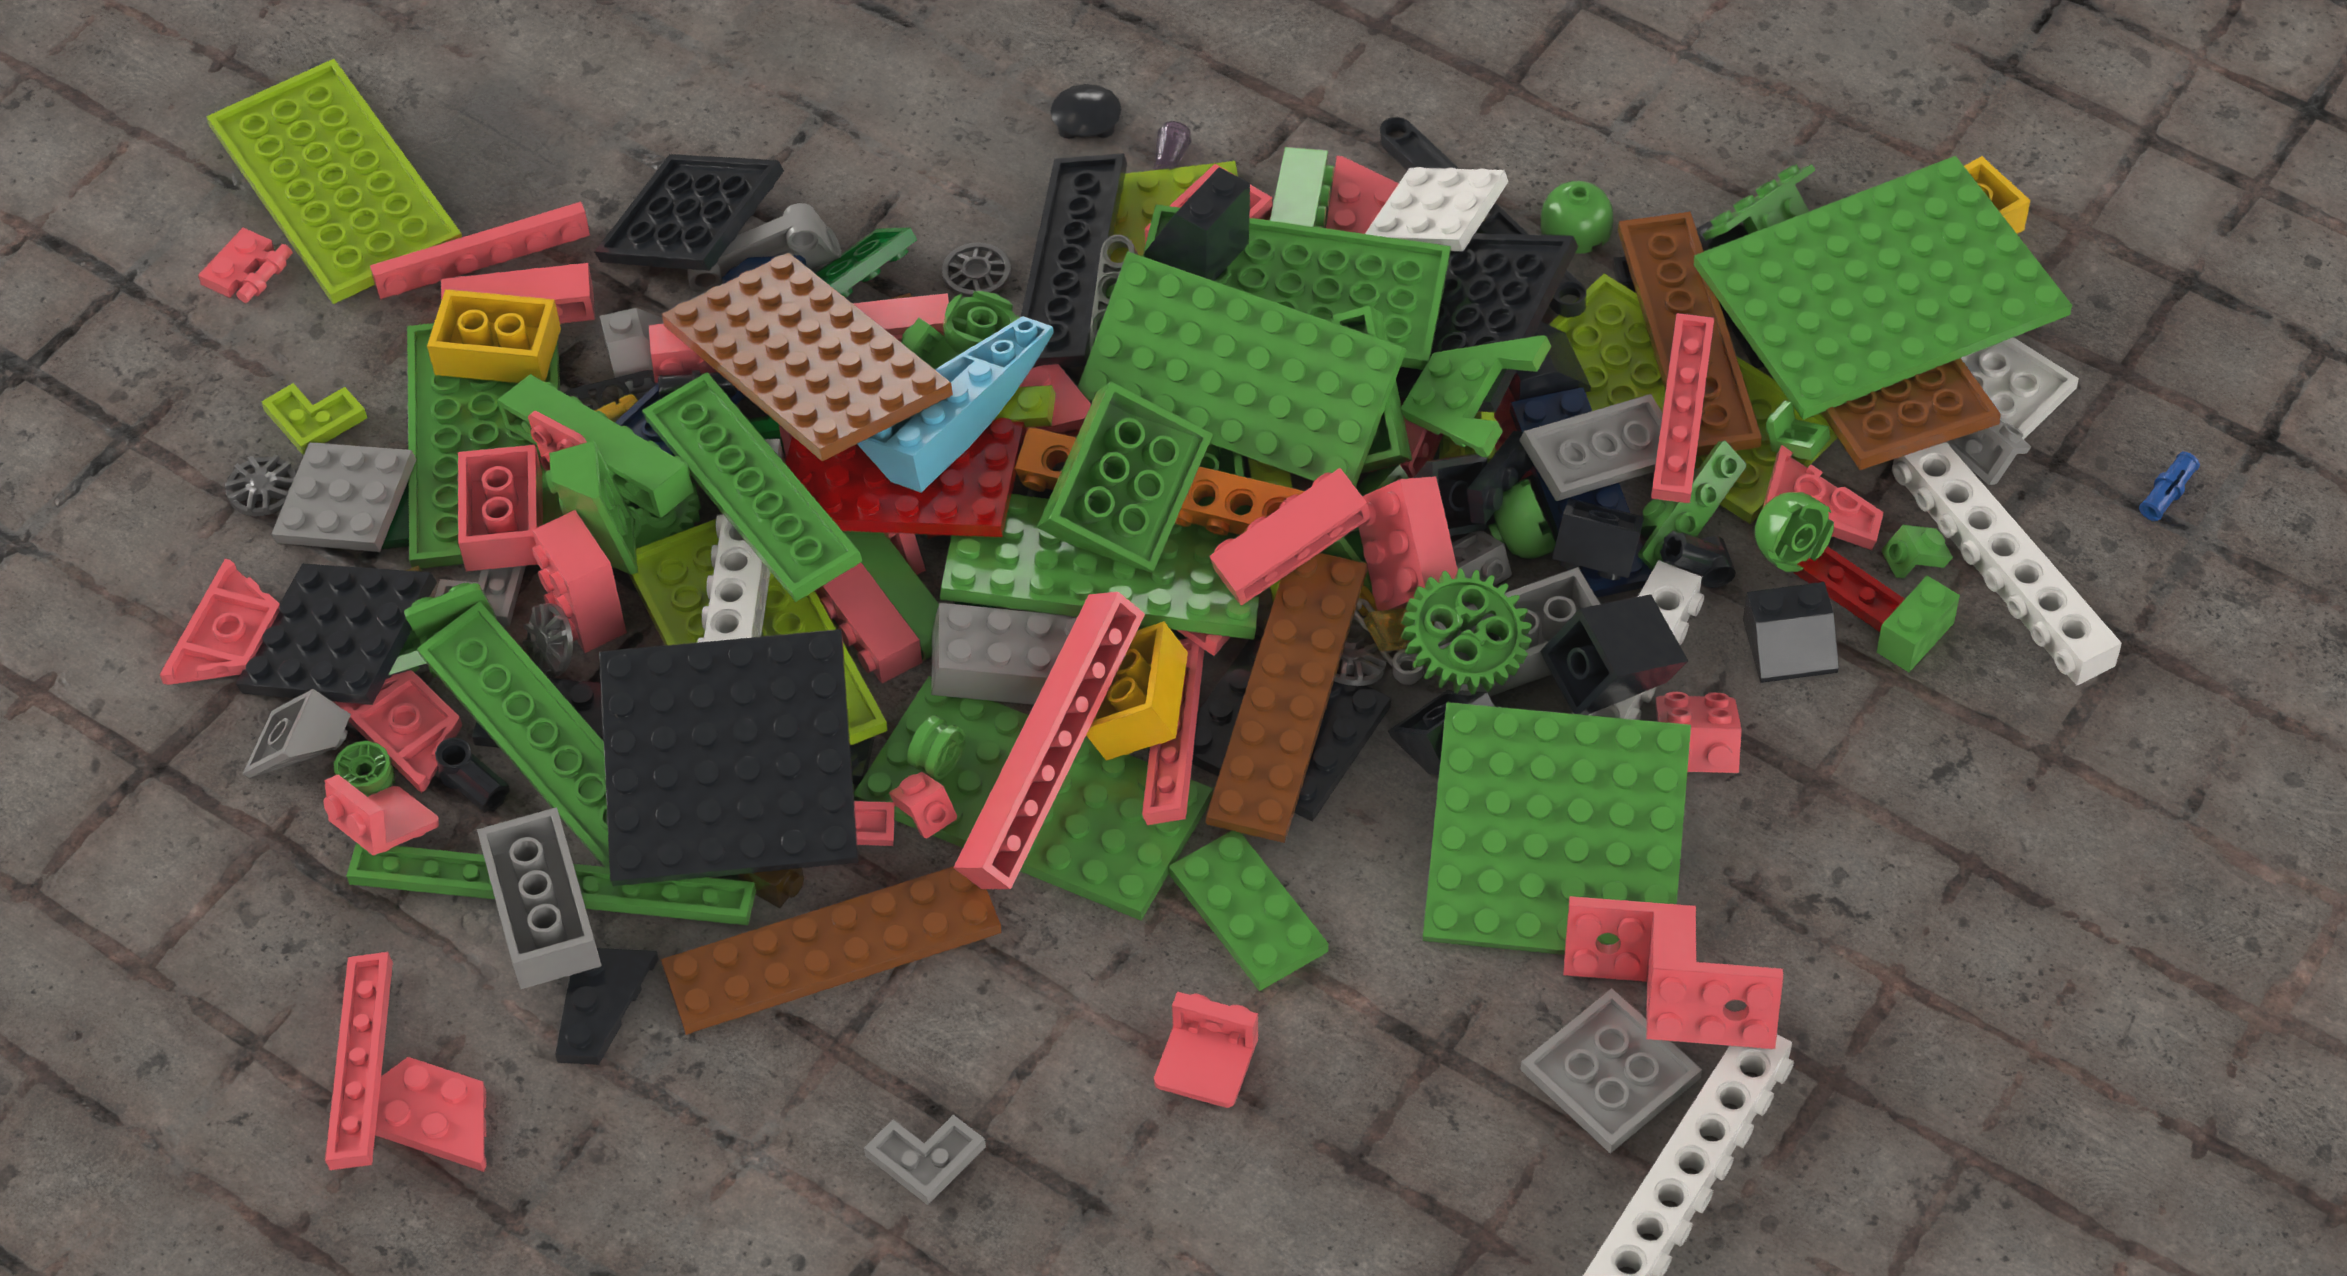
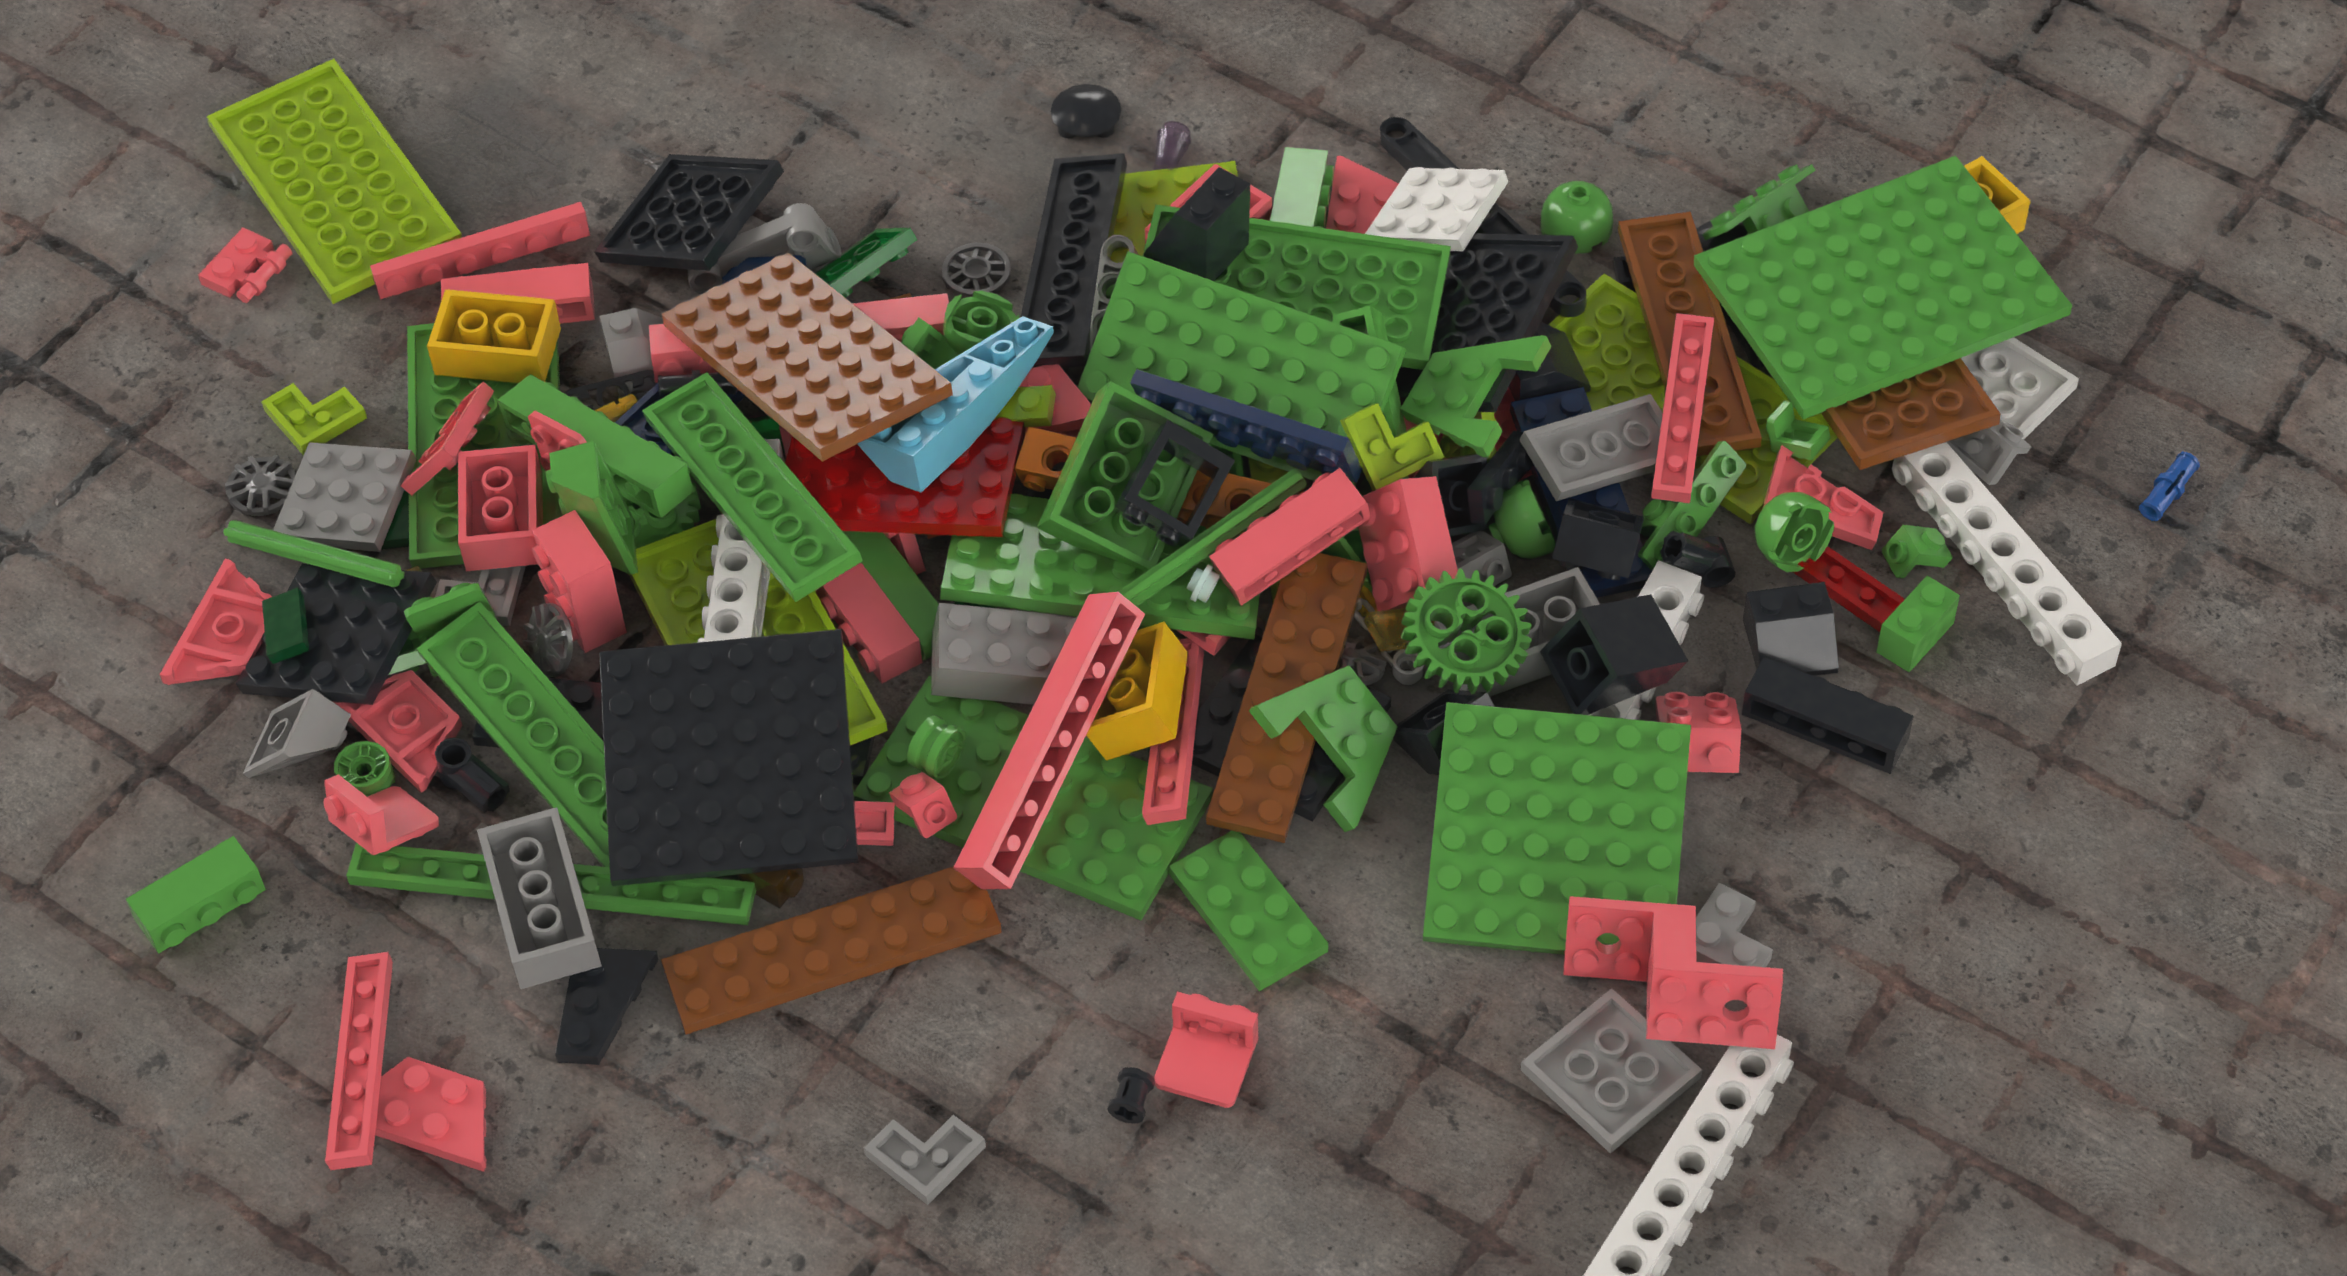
(196, 894): none -> bright green brick
(285, 625): none -> dark green tile
(314, 553): none -> bright green axle
(454, 434): none -> coral wing
(1131, 1095): none -> black bush
(1194, 453): none -> black window
(1203, 583): none -> light aqua plate
(1206, 542): none -> bright green axle
(1251, 427): none -> dark blue plate
(1347, 727): none -> bright green wing
(1383, 455): none -> lime plate
(1719, 930): none -> light grey plate
(1827, 715): none -> black brick

